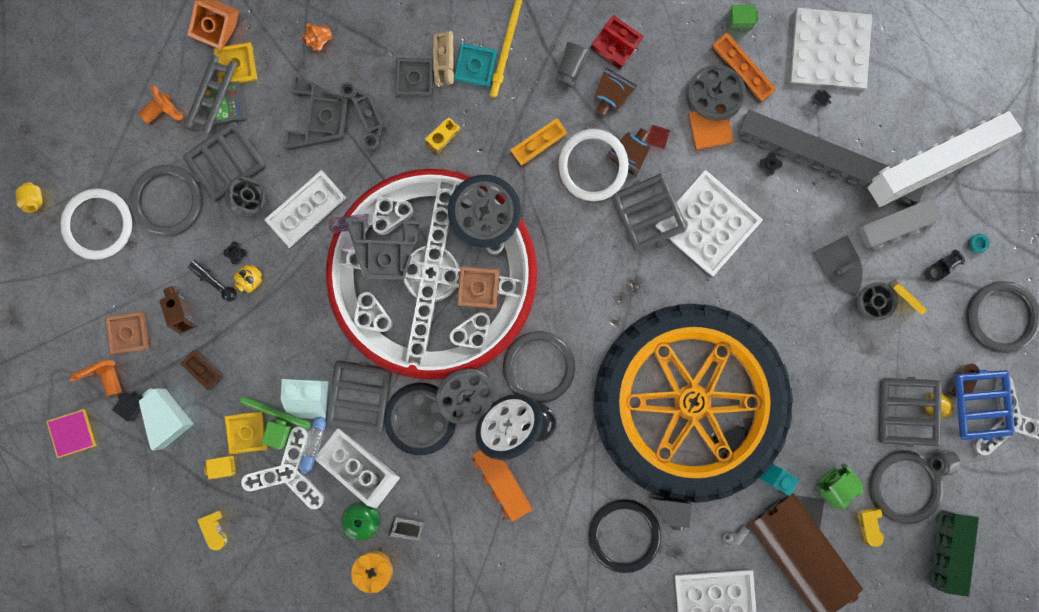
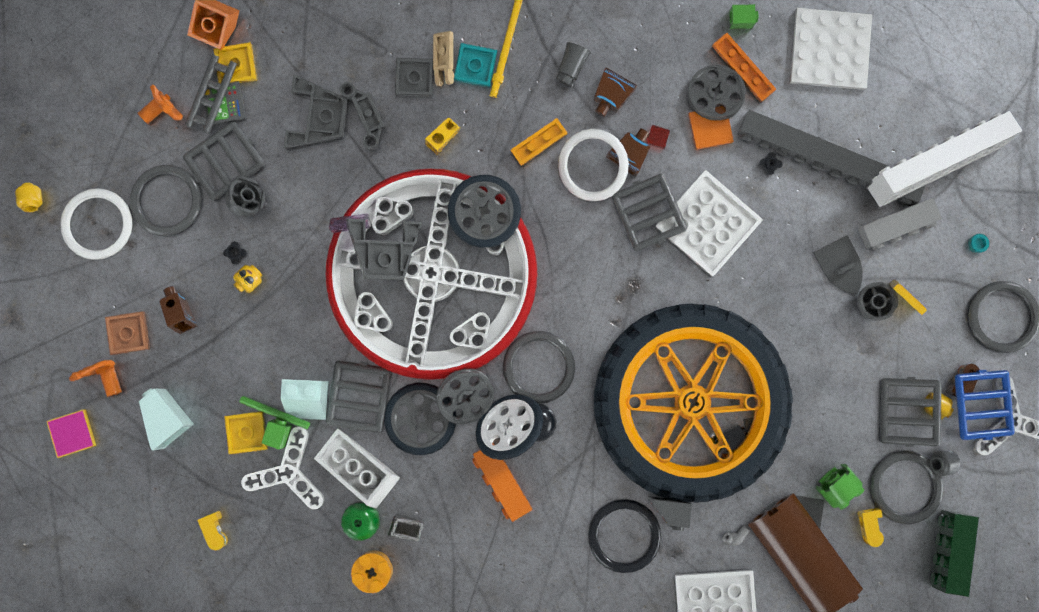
(128, 405): black brick -> none
(201, 370): reddish brown plate -> none
(220, 467): yellow brick -> none
(227, 293): black pin -> none
(305, 209): white tile -> none
(312, 444): piece -> none
(316, 36): orange rock -> none
(478, 287): nougat tile -> none
(616, 42): red slope -> none
(780, 480): teal slope -> none
(823, 97): black plate -> none
(945, 265): black connector -> none

